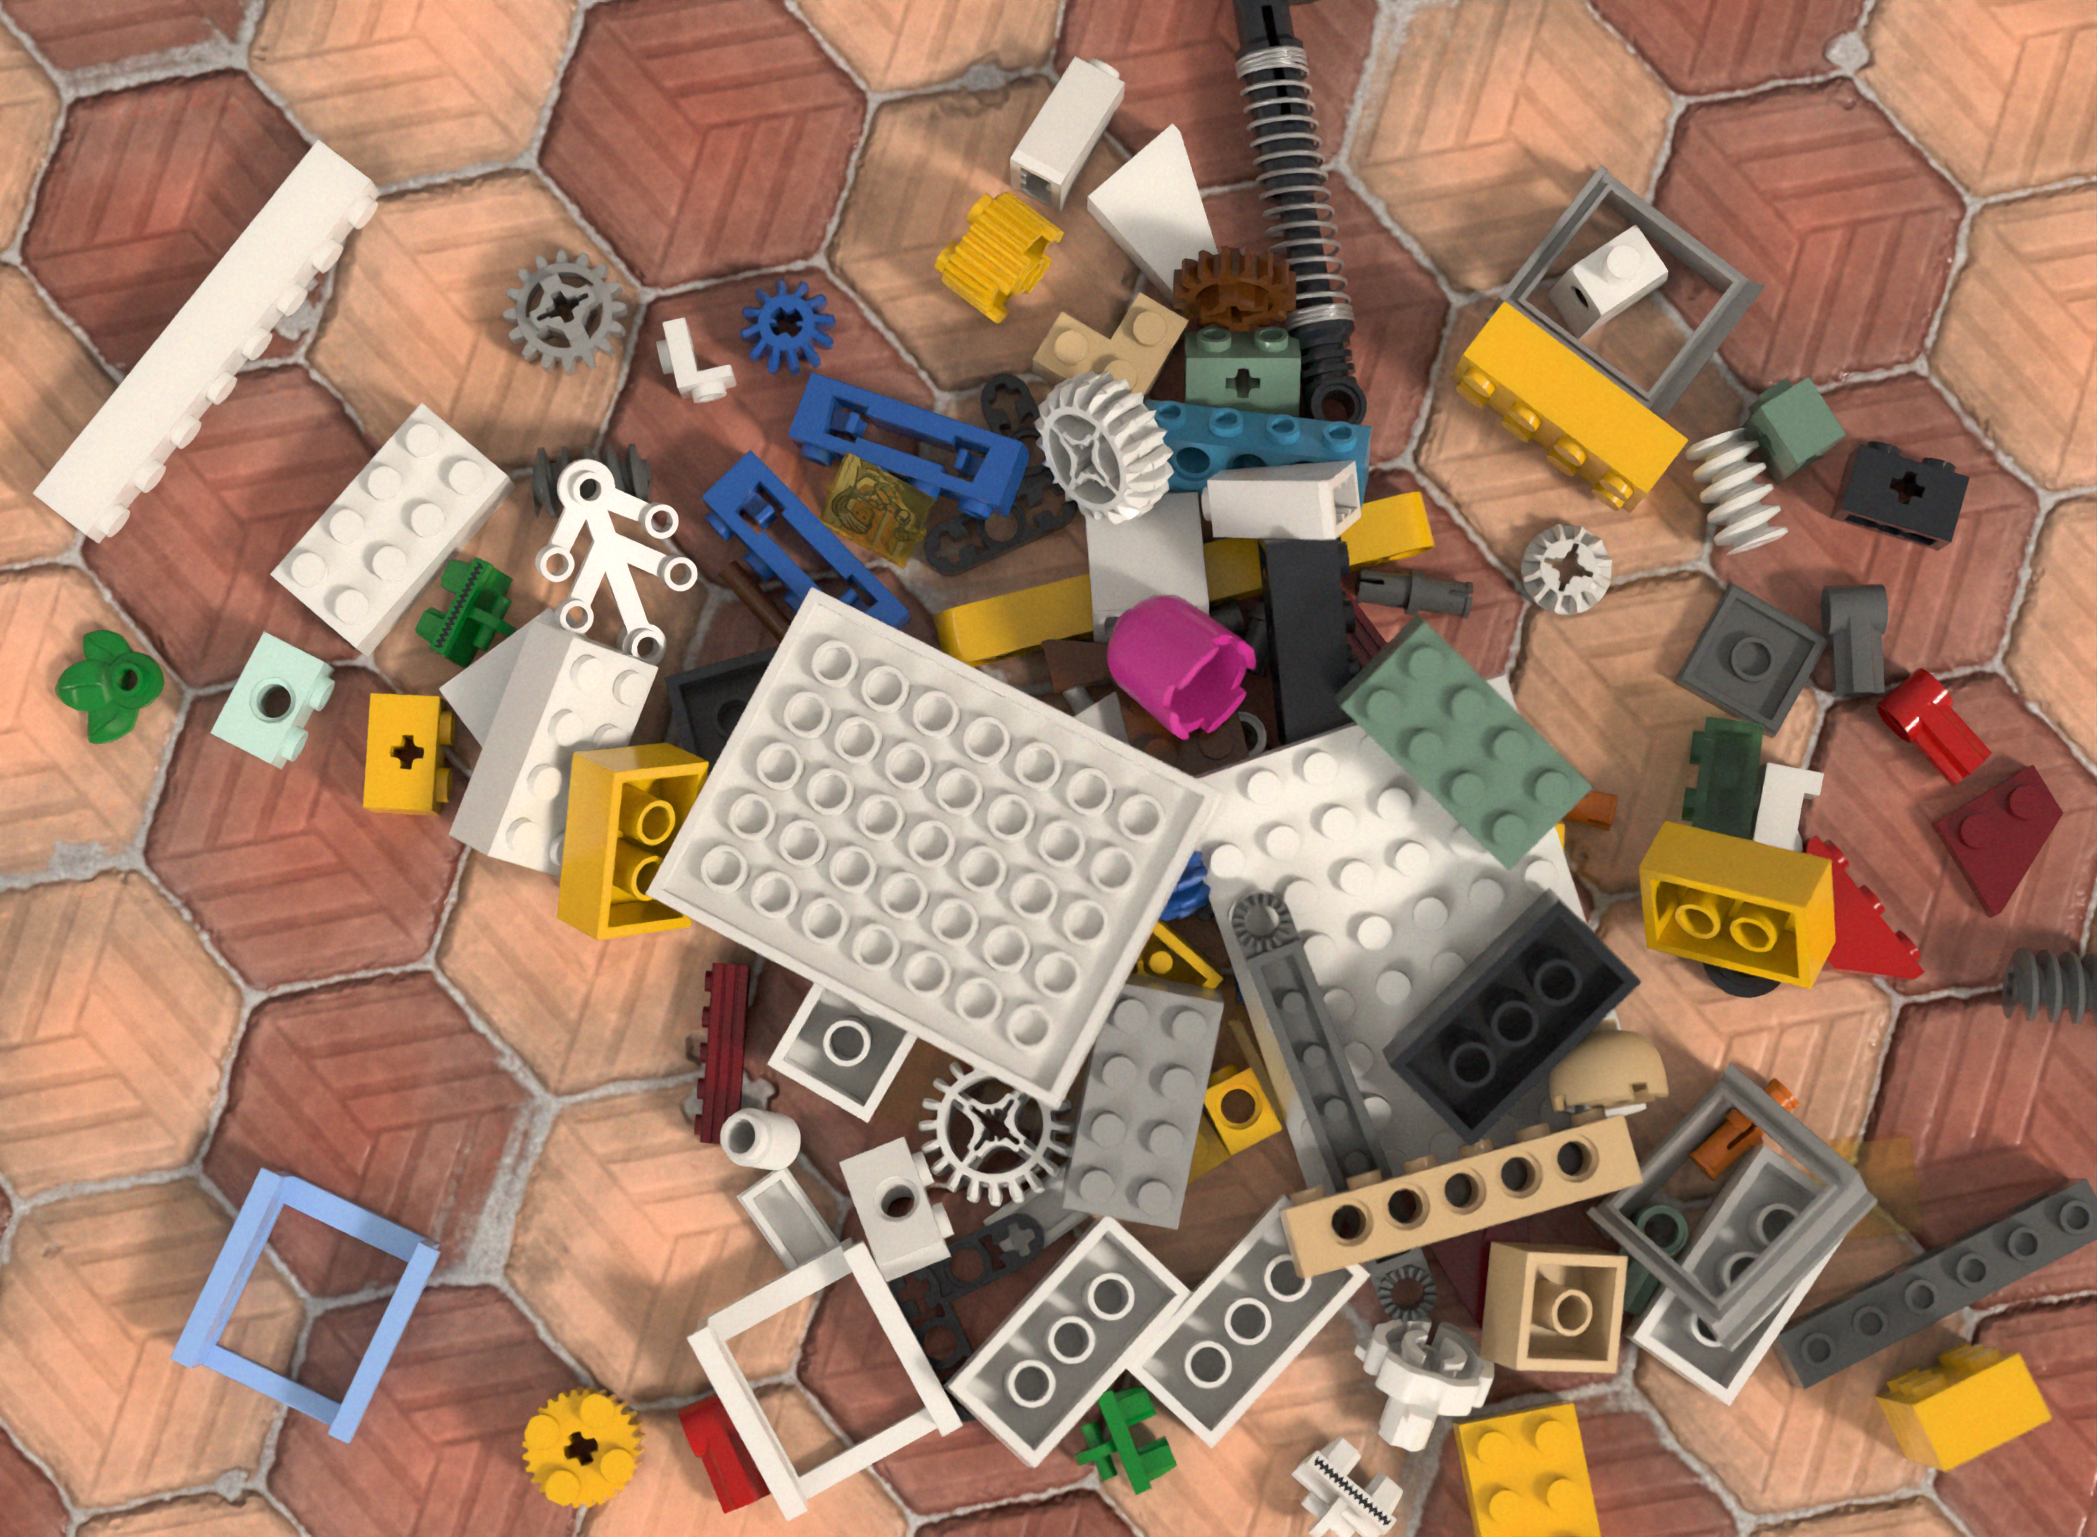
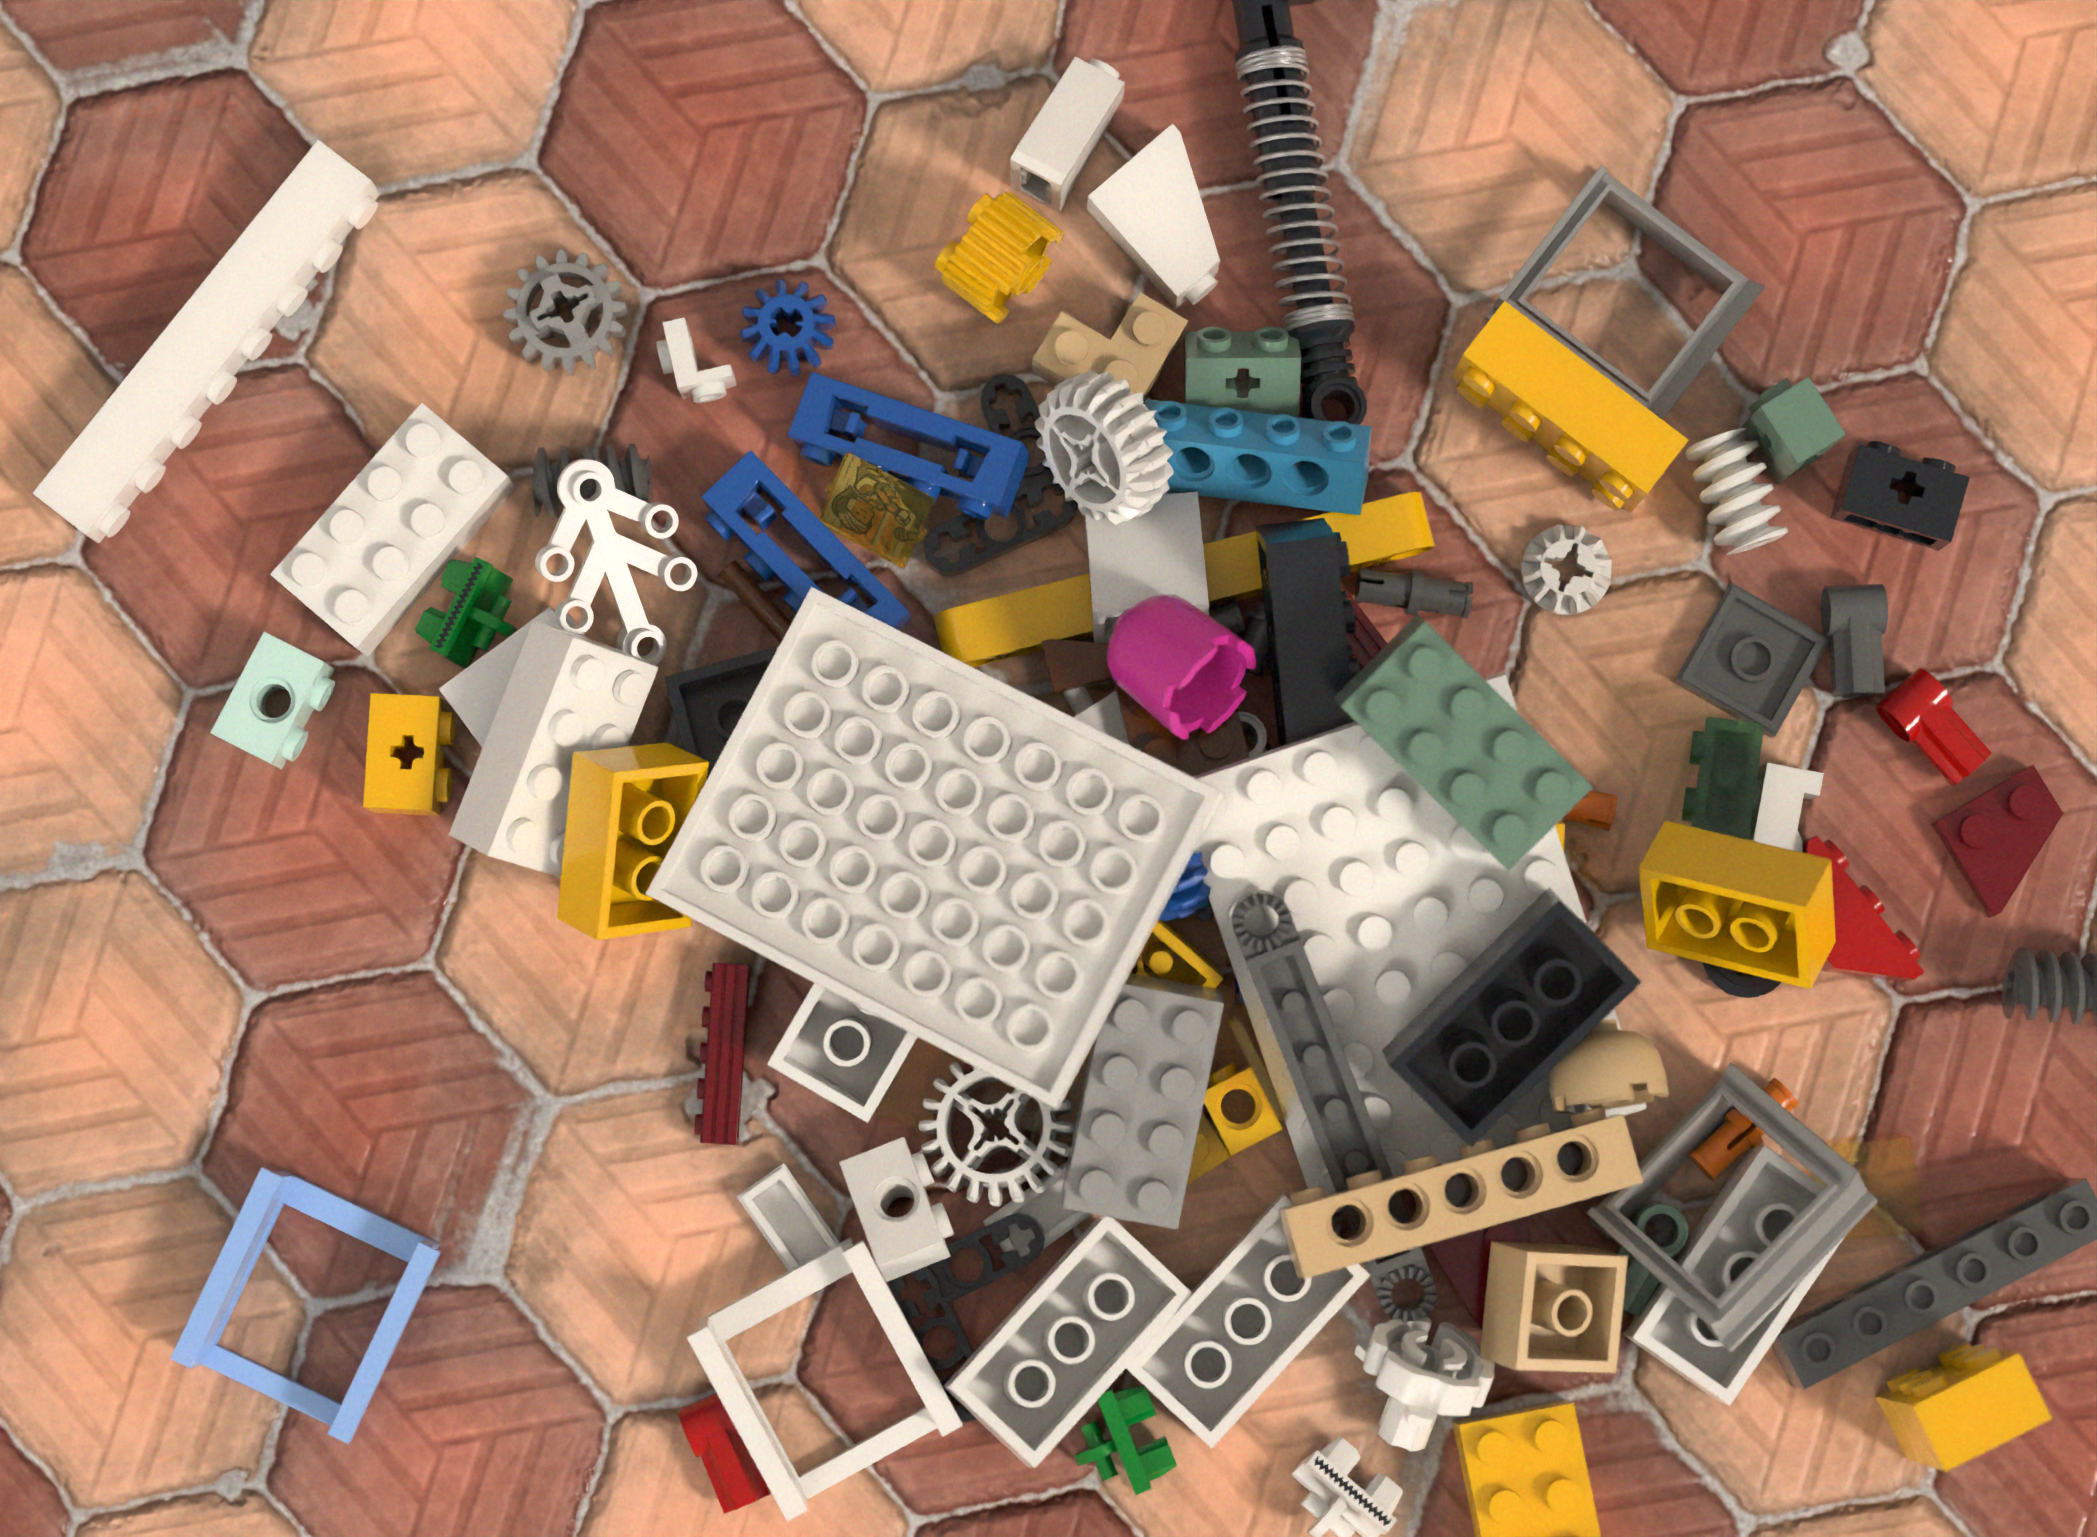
(103, 687): green plate -> none
(569, 1477): yellow brick -> none
(760, 1139): white brick -> none
(1234, 289): reddish brown gear -> none
(1283, 501): white slope -> none
(1609, 280): white torso -> none

